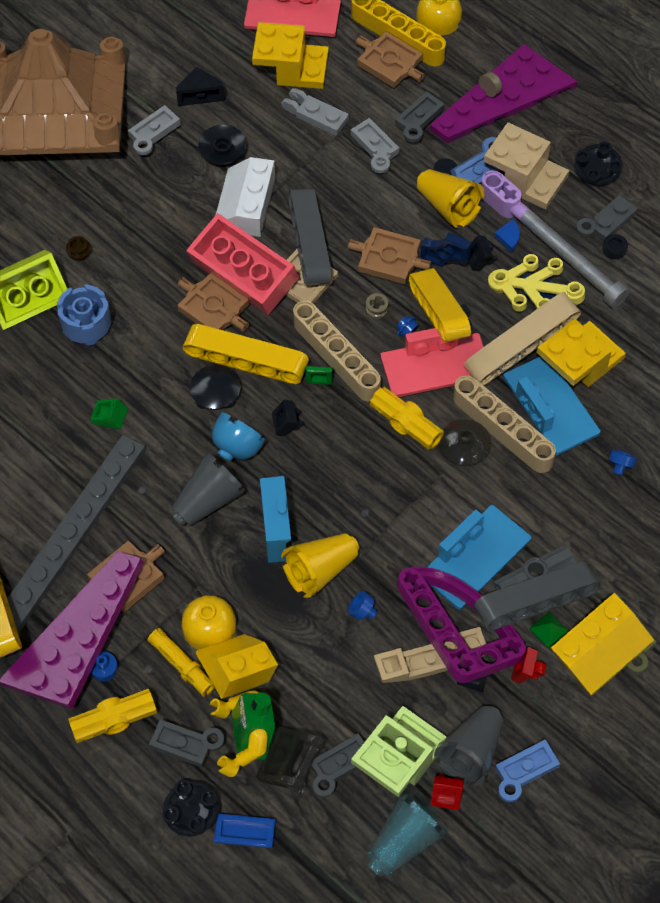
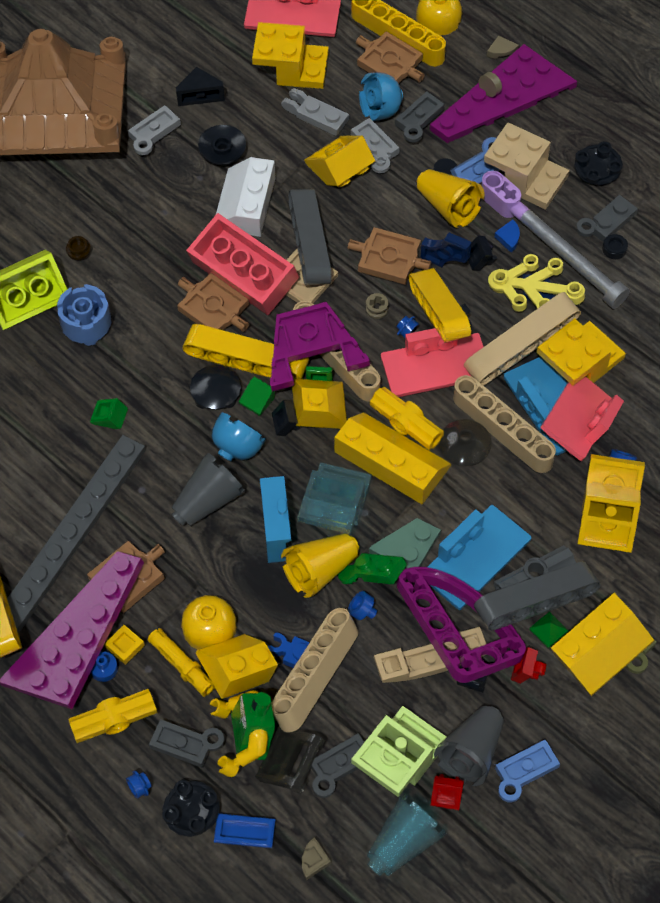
(124, 644): none -> yellow plate
(138, 784): none -> blue plate
(257, 396): none -> green slope
(290, 651): none -> blue plate
(307, 334): none -> magenta wing
(314, 670): none -> tan beam
(314, 859): none -> dark tan tile
(319, 403): none -> yellow slope
(334, 498): none -> clear light blue bracket
(341, 160): none -> yellow slope
(373, 569): none -> green hinge
(380, 96): none -> dark azure cylinder
(390, 456): none -> yellow slope
(410, 542): none -> sand green wing
(501, 47): none -> dark tan tile
(581, 417): none -> coral bracket
(611, 503): none -> yellow bracket

